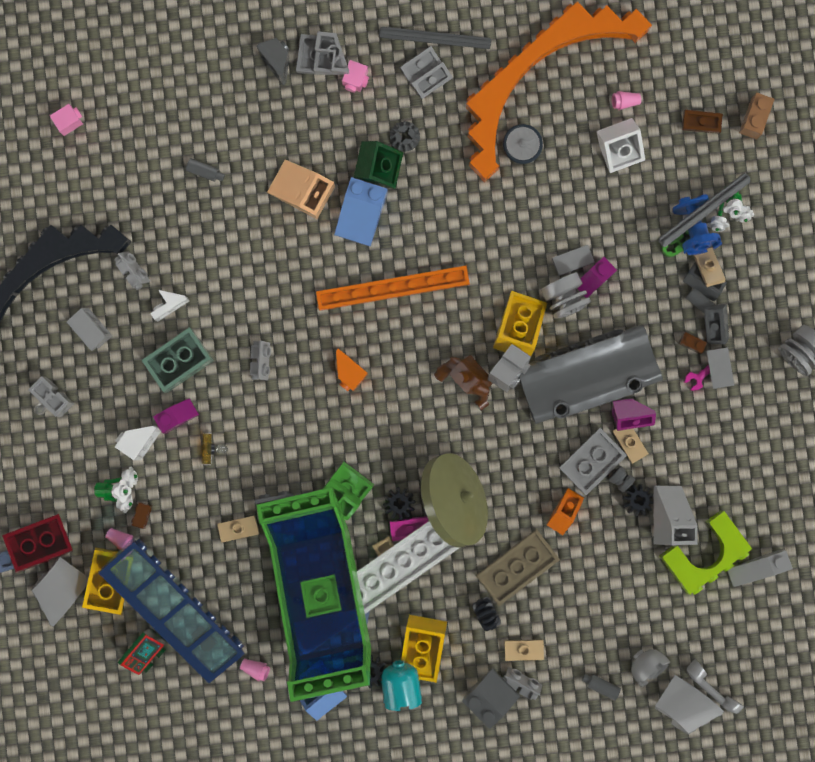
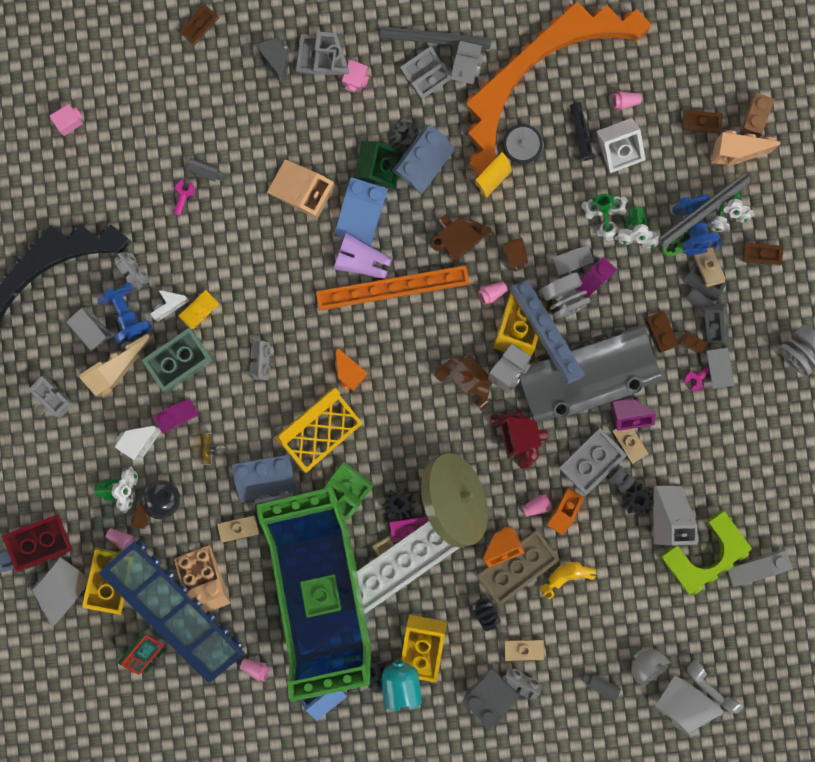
(106, 375): none -> tan wedge
(127, 320): none -> blue piece
(160, 499): none -> black cylinder
(182, 196): none -> dark pink bar
(199, 25): none -> reddish brown plate
(199, 310): none -> yellow tile
(202, 578): none -> light nougat slope
(264, 477): none -> sand blue slope
(308, 417): none -> yellow fence
(360, 258): none -> lavender piece
(424, 158): none -> sand blue slope
(459, 236): none -> reddish brown torso
(467, 62): none -> light grey piece
(490, 293): none -> bright pink cone
(493, 175): none -> yellow slope
(503, 547): none -> orange slope
(515, 254): none -> reddish brown slope
(520, 437): none -> dark red torso
(537, 506): none -> bright pink cone
(547, 332): none -> sand blue plate
(566, 572): none -> yellow arm
(583, 140): none -> black pin
(603, 205): none -> white plant
(640, 232): none -> white plant
(662, 331): none -> reddish brown plate
(735, 148): none -> light nougat slope
(763, 254): none -> reddish brown plate

